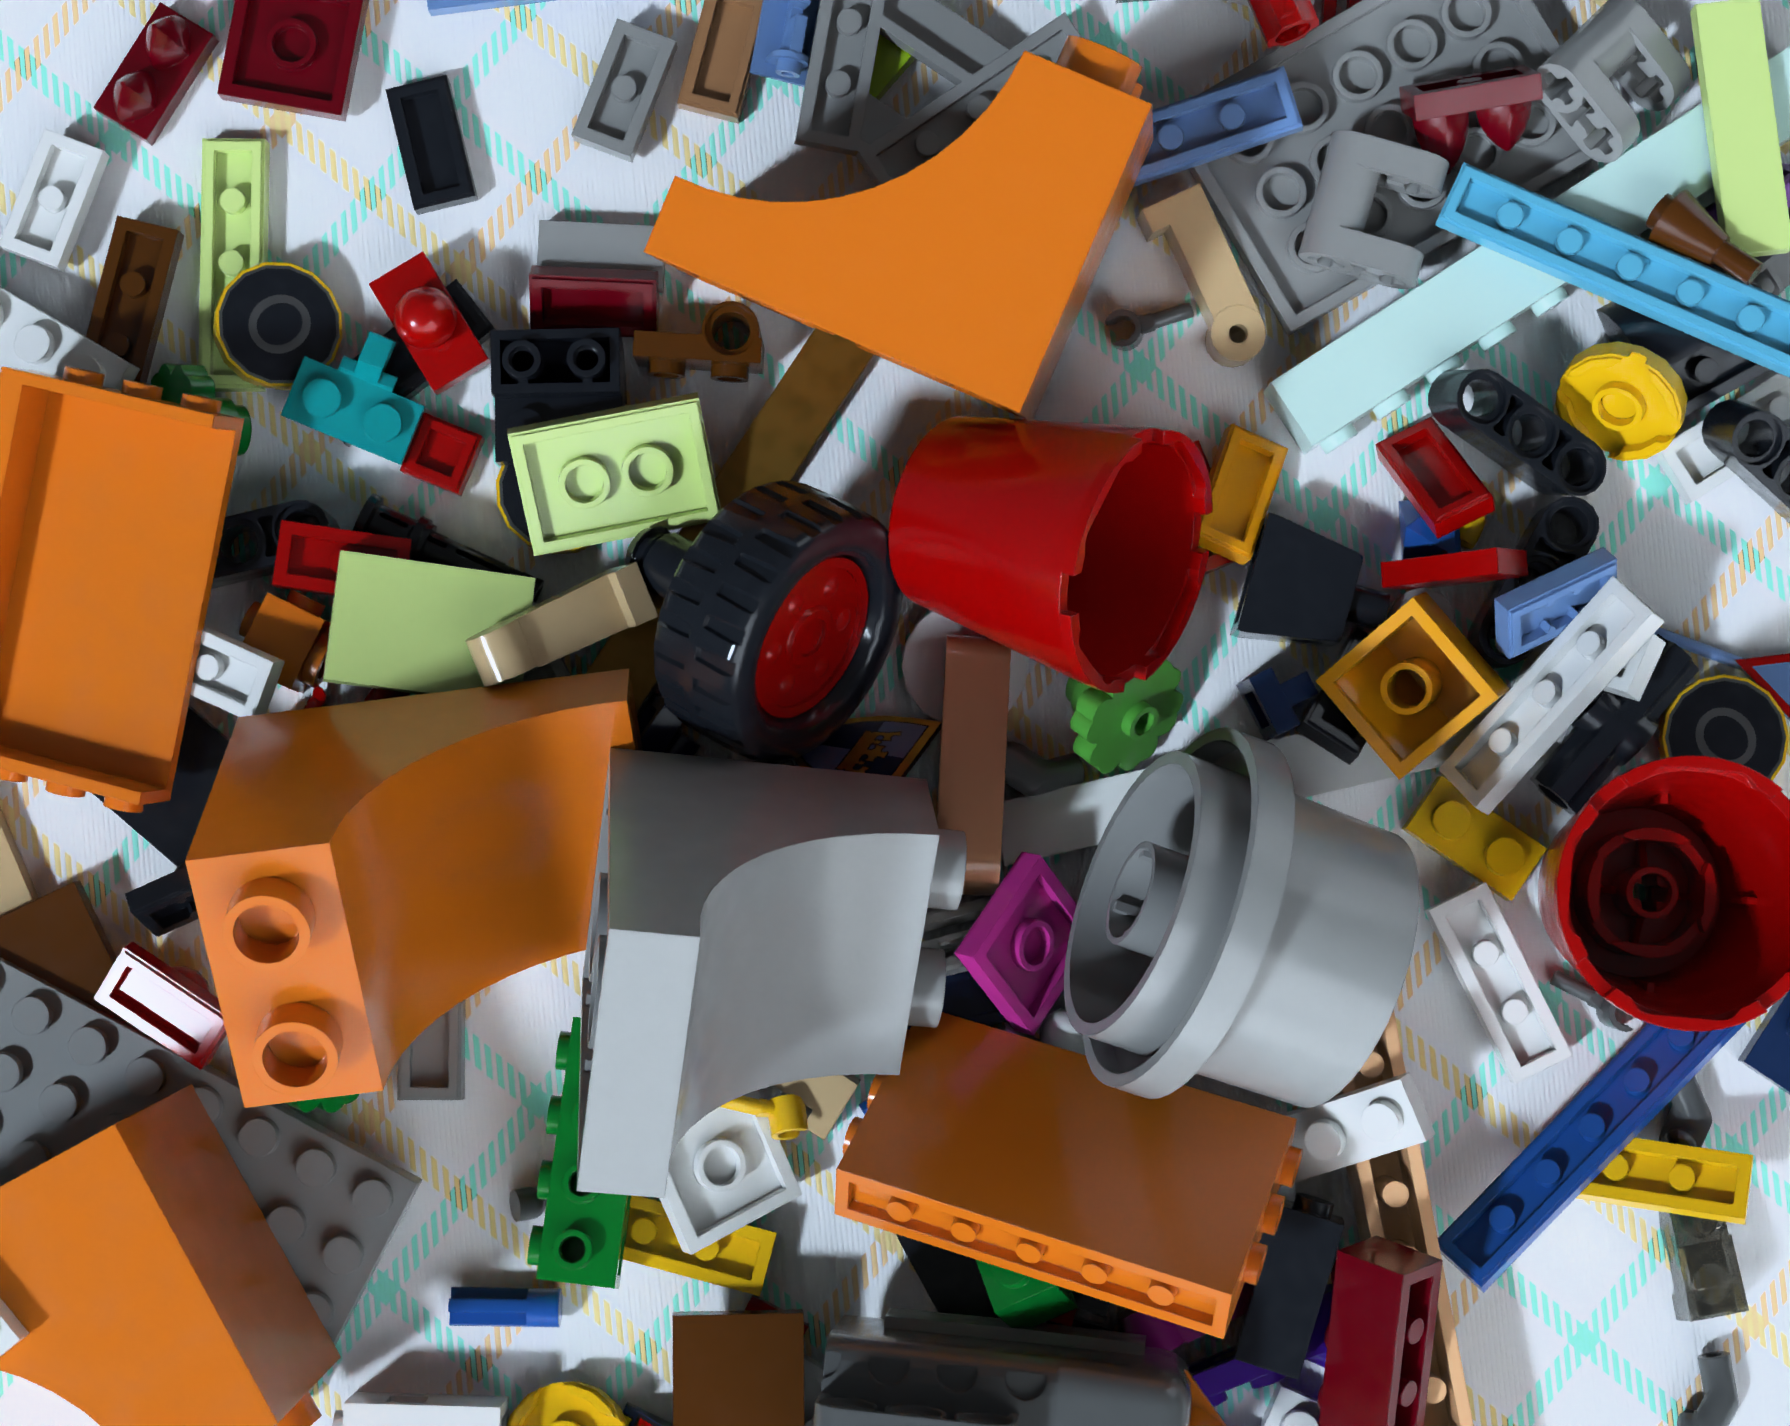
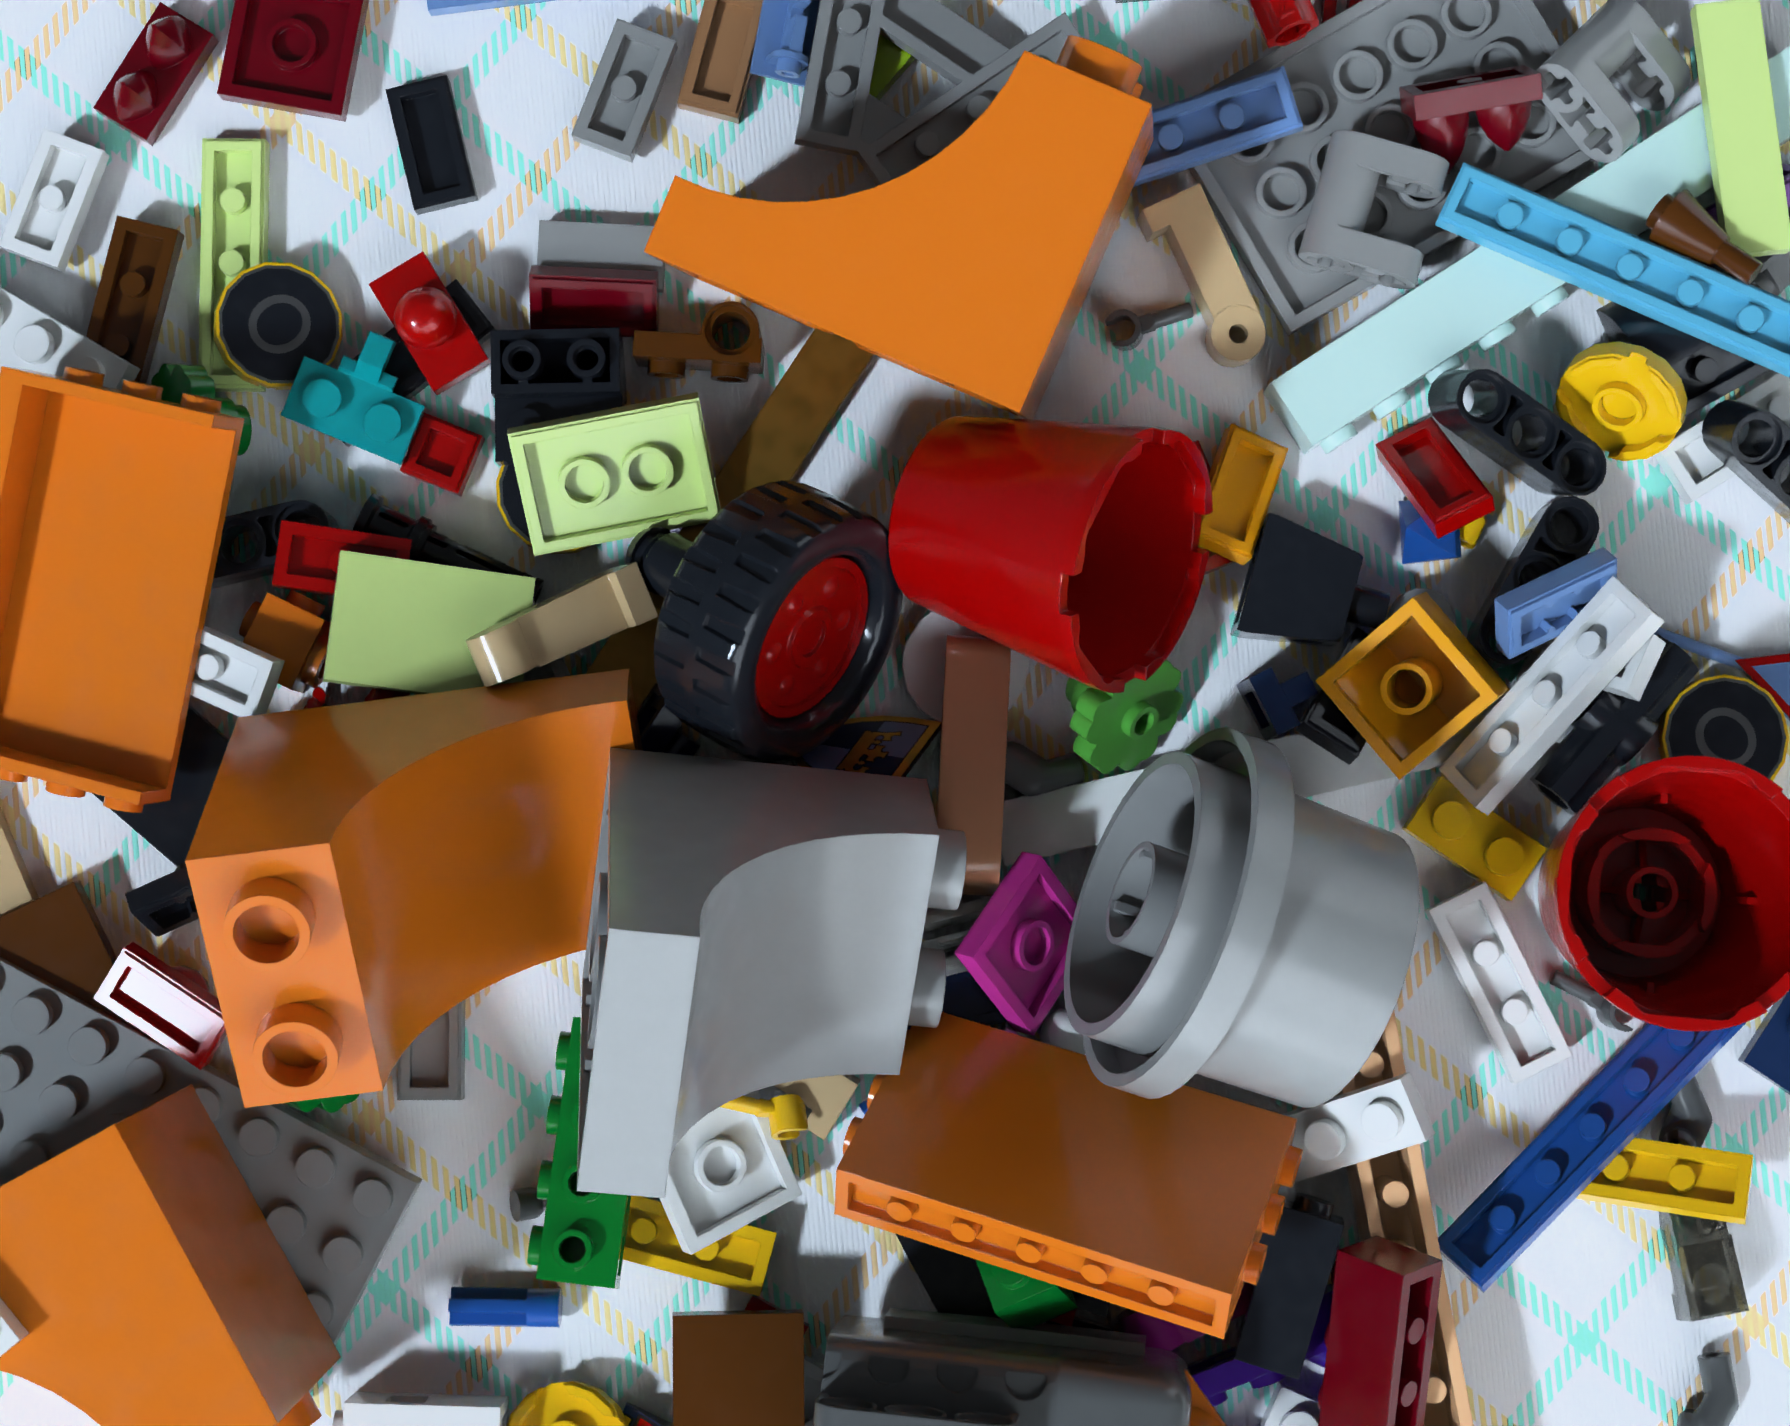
(1454, 568): red tile -> none

